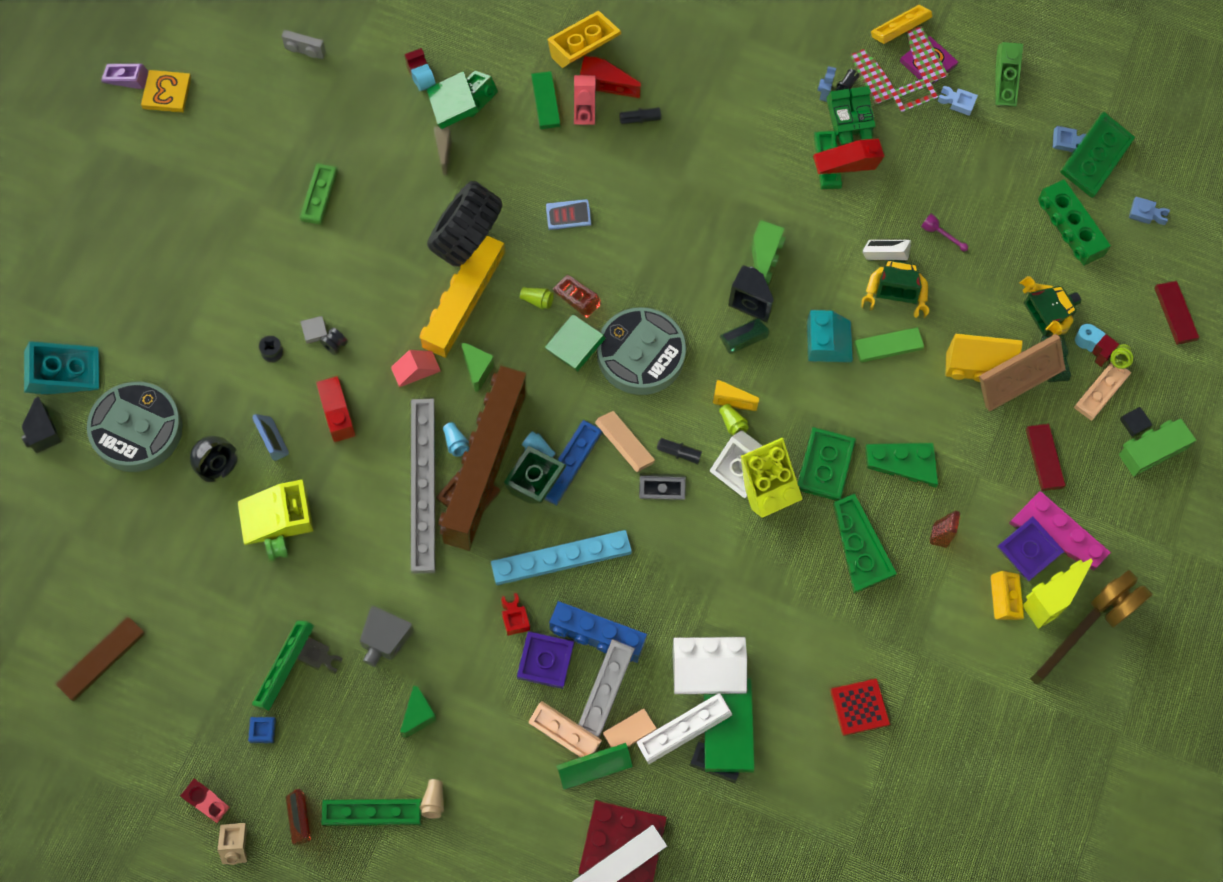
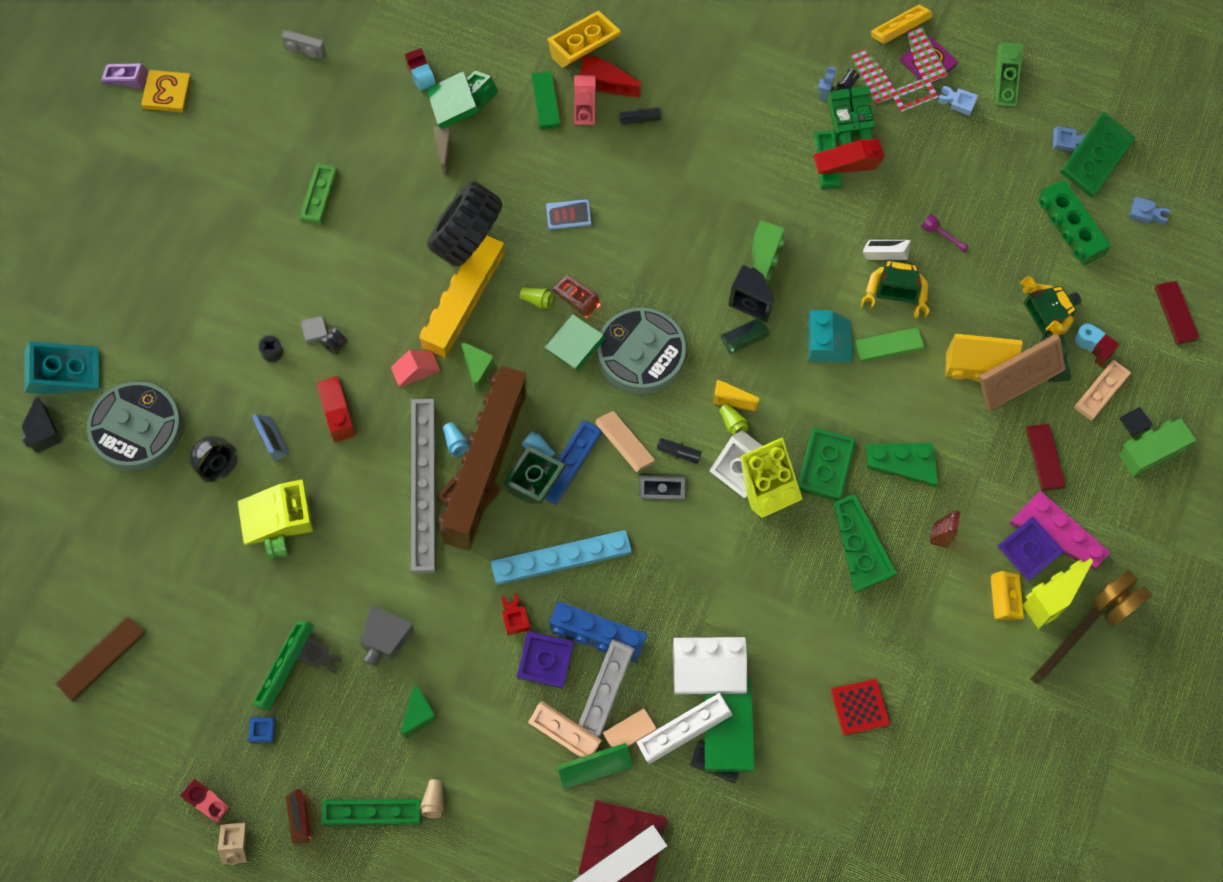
(1120, 360): lime cone -> none

